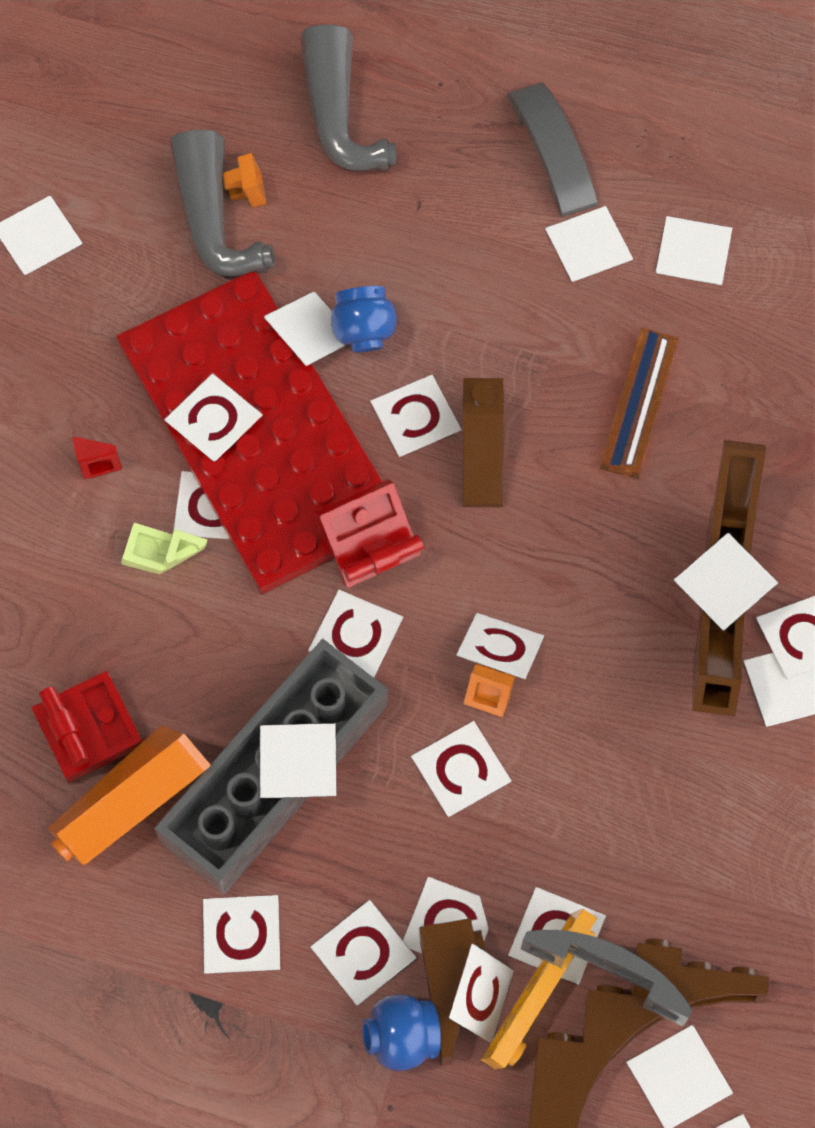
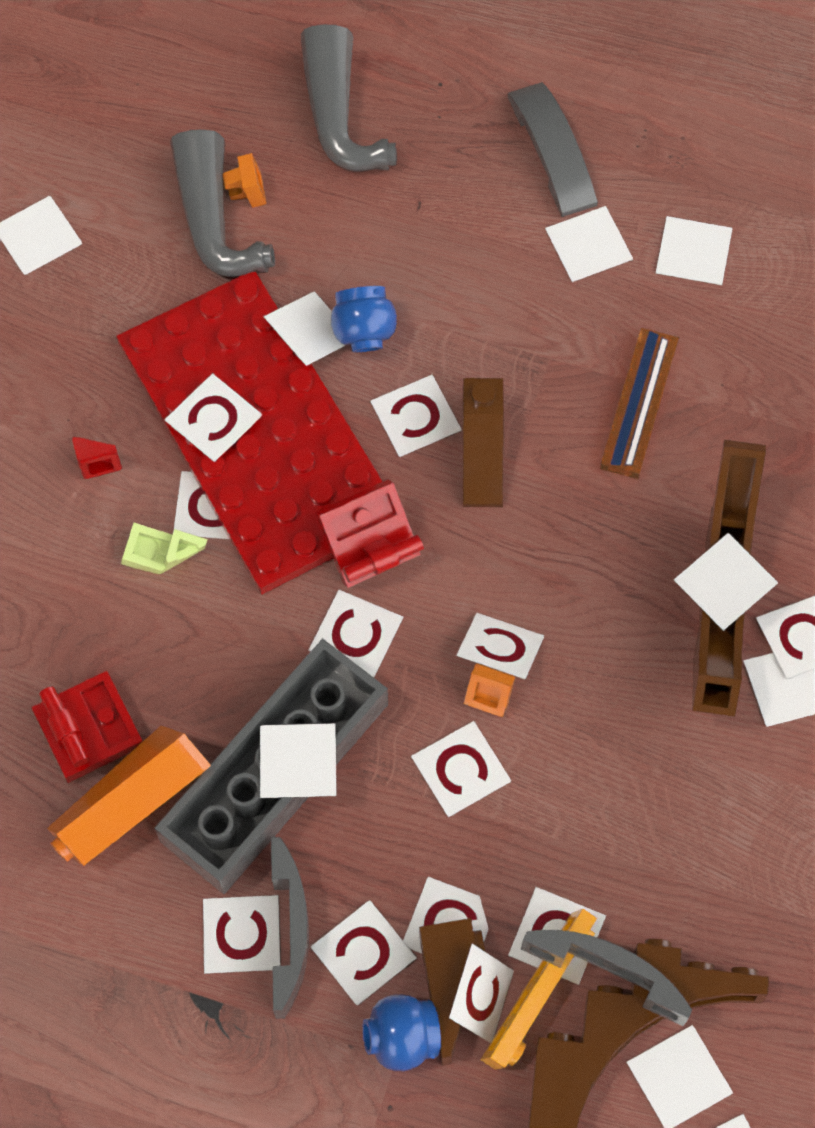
(289, 978): none -> dark grey slope

